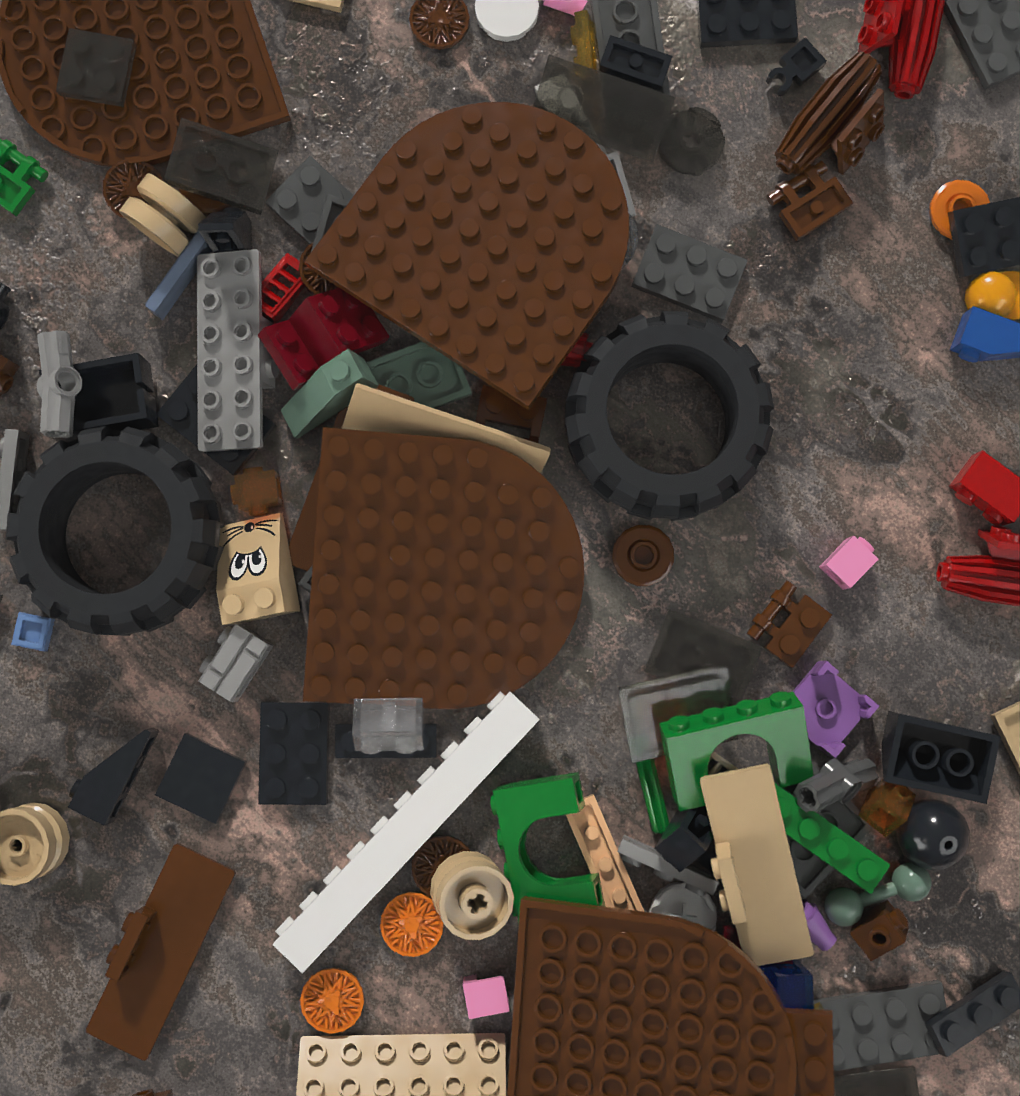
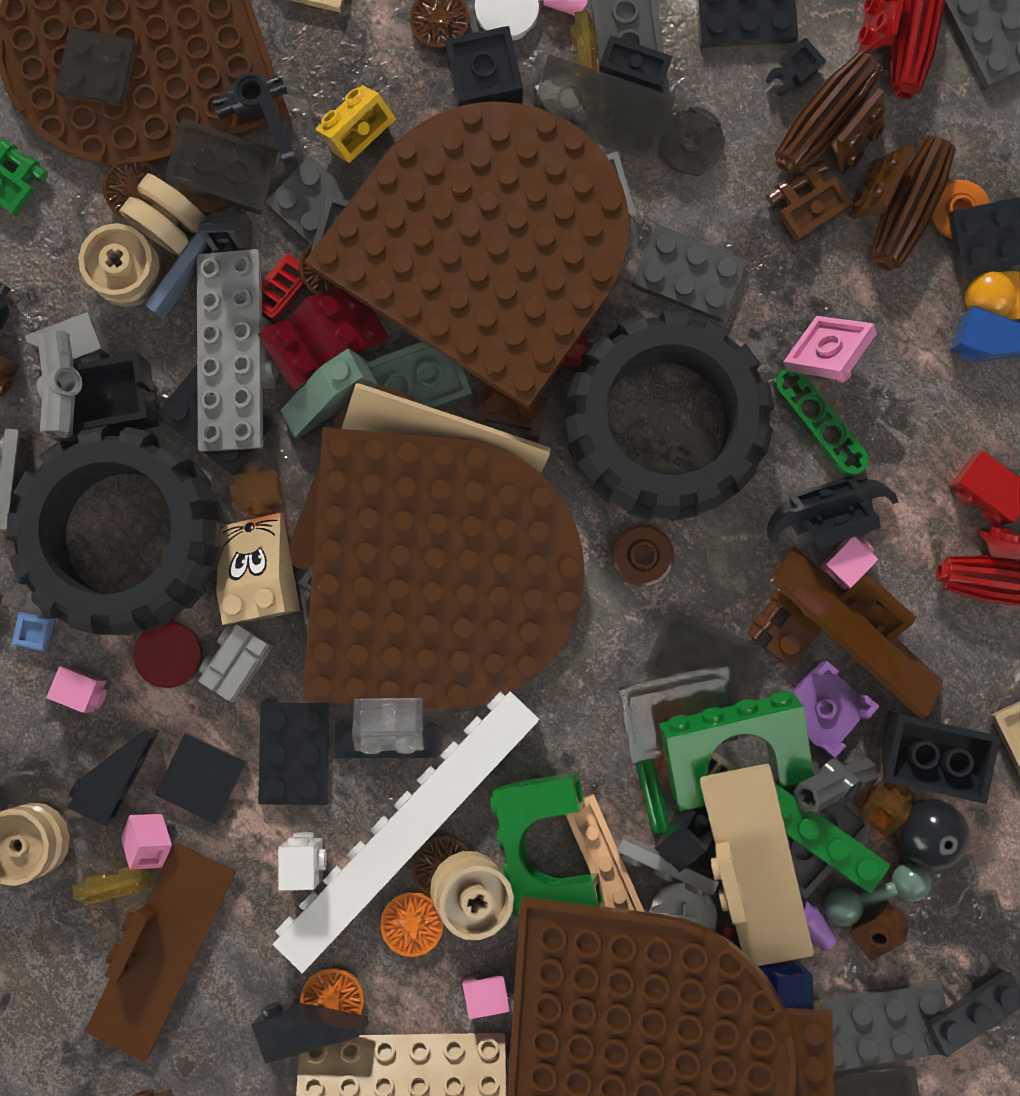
(77, 689): none -> bright pink brick
(85, 338): none -> light grey slope
(102, 888): none -> clear yellow plate
(120, 265): none -> tan wheel
(146, 841): none -> bright pink panel
(168, 655): none -> dark red tile
(236, 103): none -> black piece
(301, 862): none -> white brick
(302, 1028): none -> black slope
(355, 123): none -> yellow brick
(484, 67): none -> black panel
(815, 425): none -> green beam
(830, 348): none -> bright pink tile
(831, 511): none -> black plate
(864, 624): none -> reddish brown bracket
(905, 197): none -> reddish brown plate

